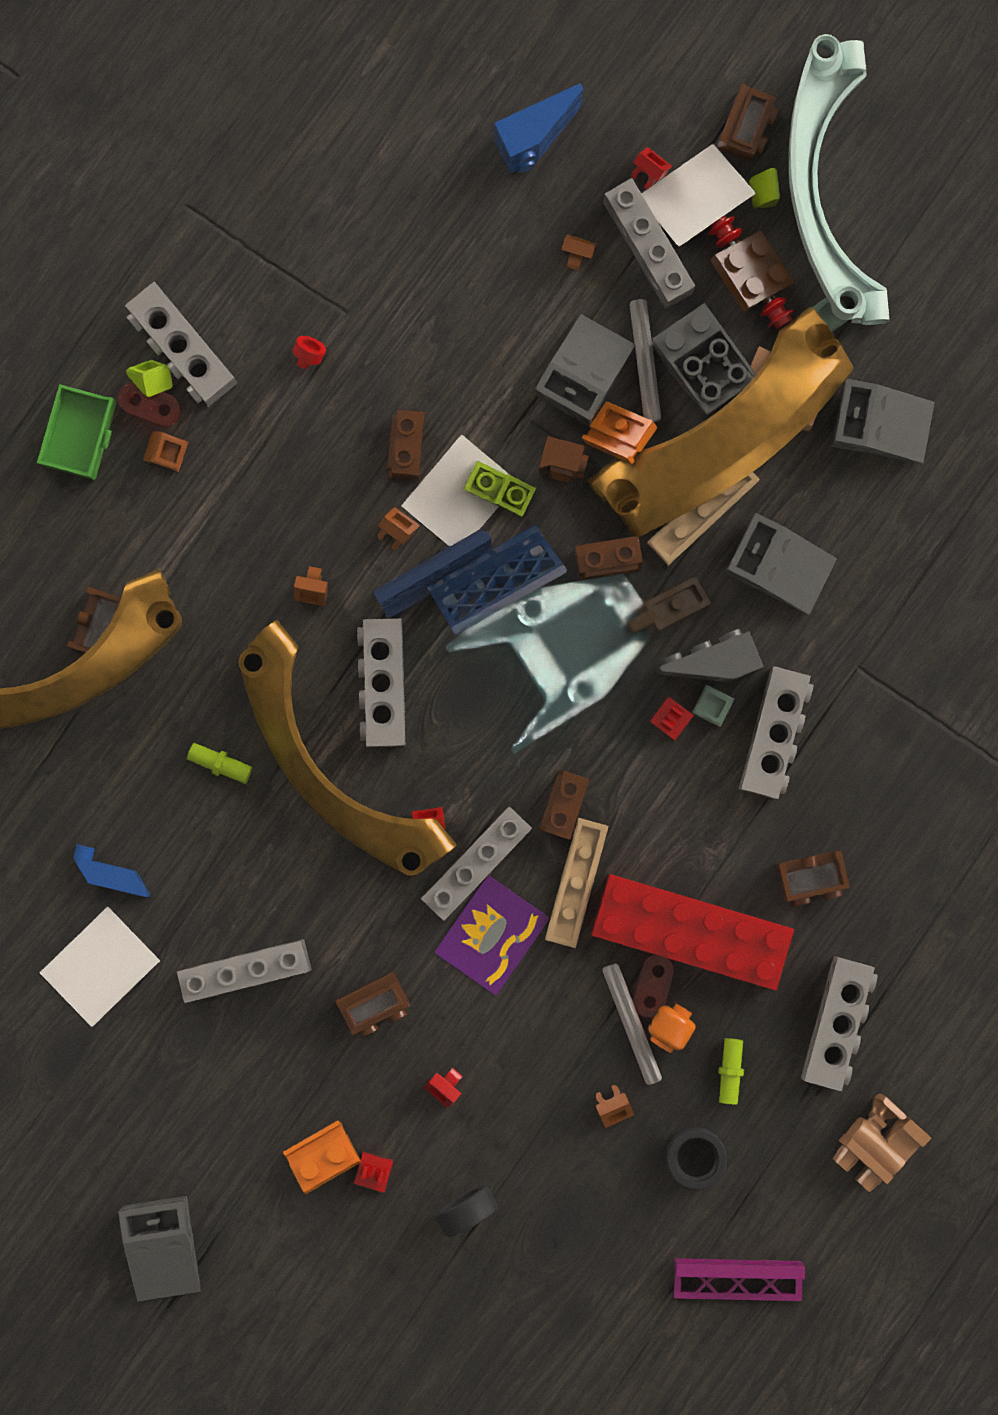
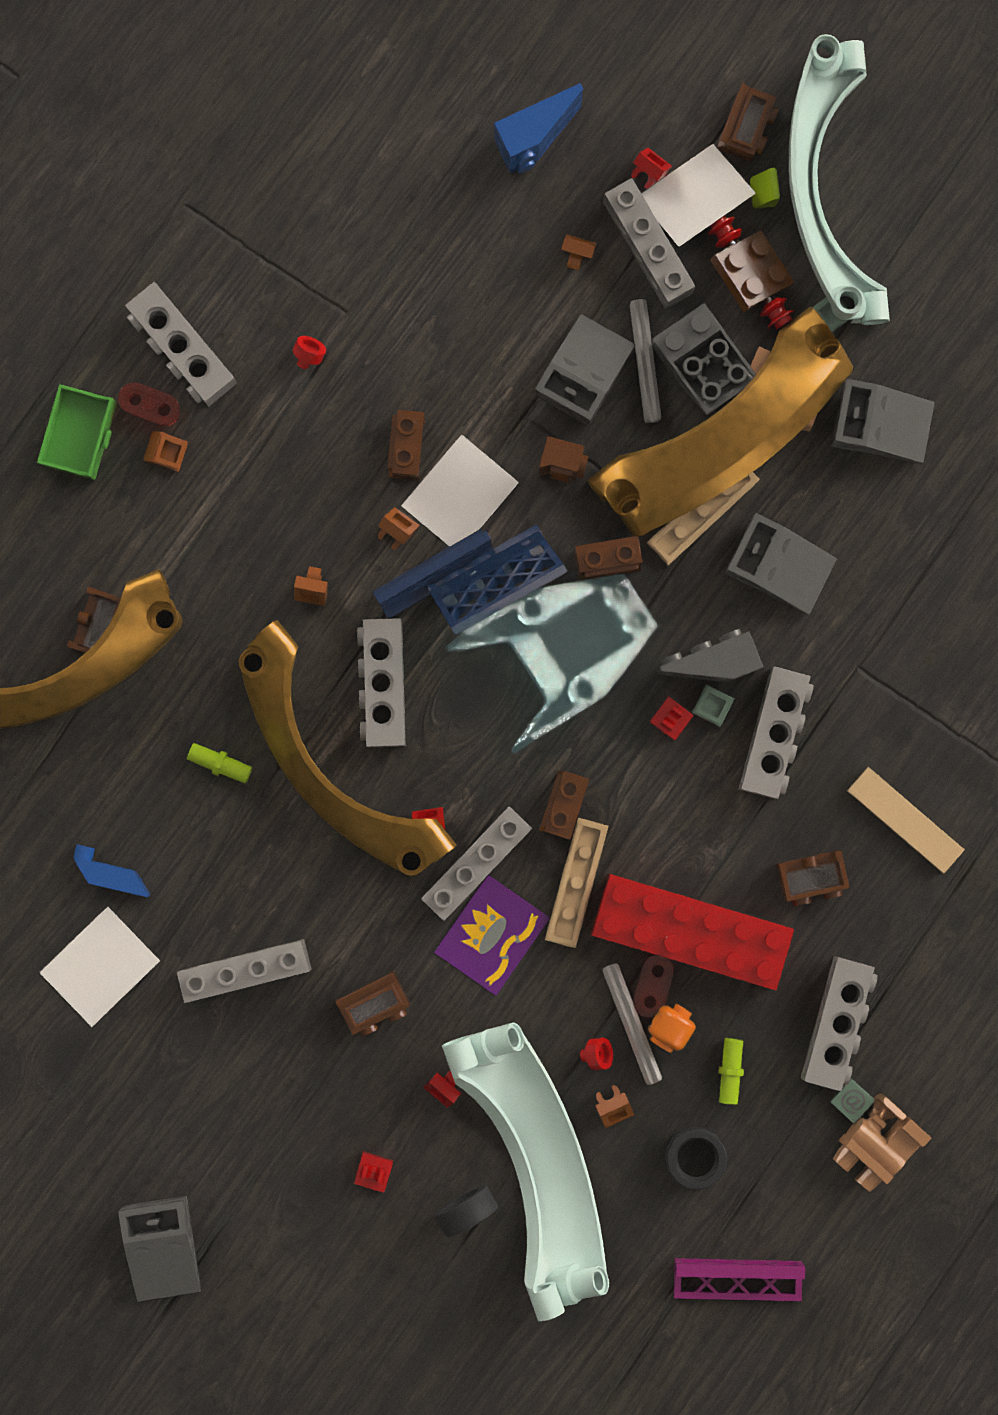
(151, 377): lime slope -> none
(322, 1157): orange plate -> none
(499, 488): lime slope -> none
(560, 1209): none -> light aqua panel
(597, 1054): none -> red tile
(619, 432): orange plate -> none
(669, 608): dark brown hinge -> none
(852, 1101): none -> sand green tile
(905, 820): none -> tan tile

